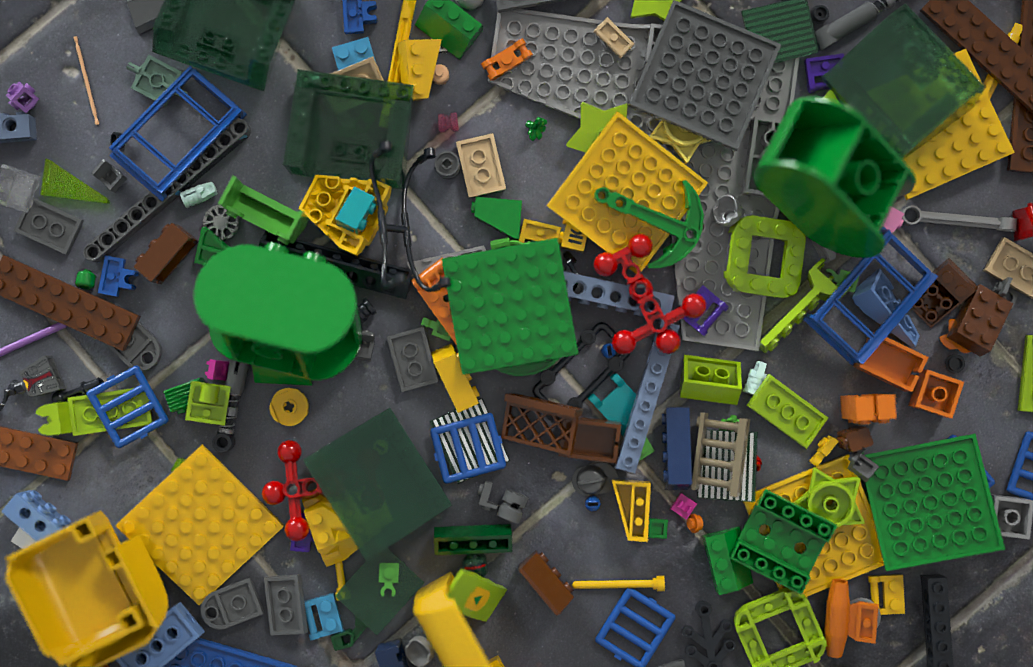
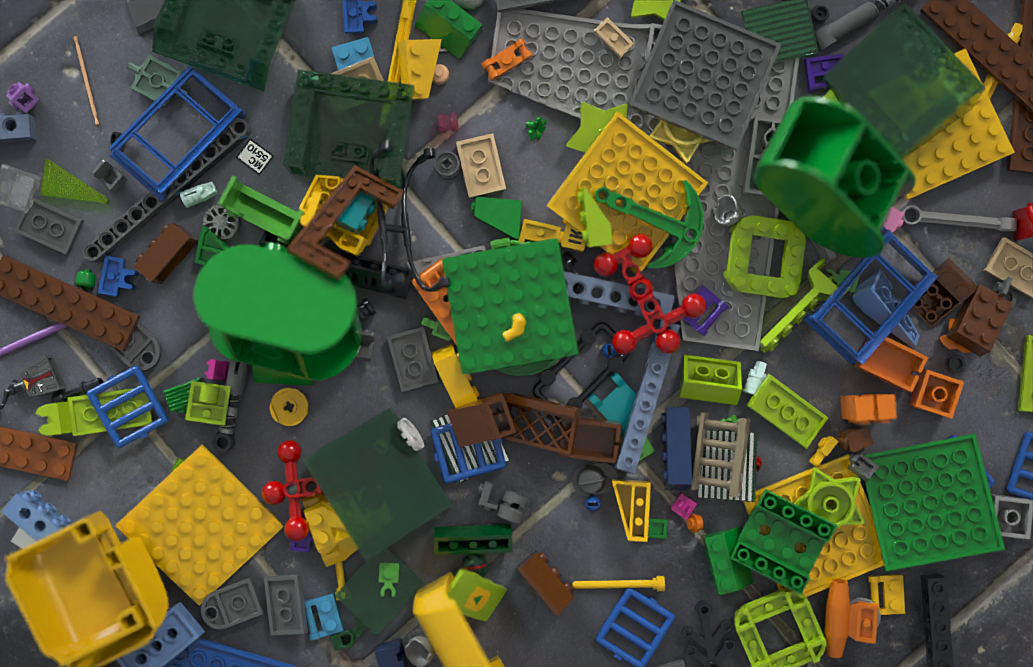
(254, 156): none -> sticker
(307, 243): none -> reddish brown plate
(313, 204): none -> yellow plate
(411, 433): none -> white wheel
(481, 420): none -> reddish brown slope
(517, 328): none -> yellow arm
(596, 225): none -> lime slope

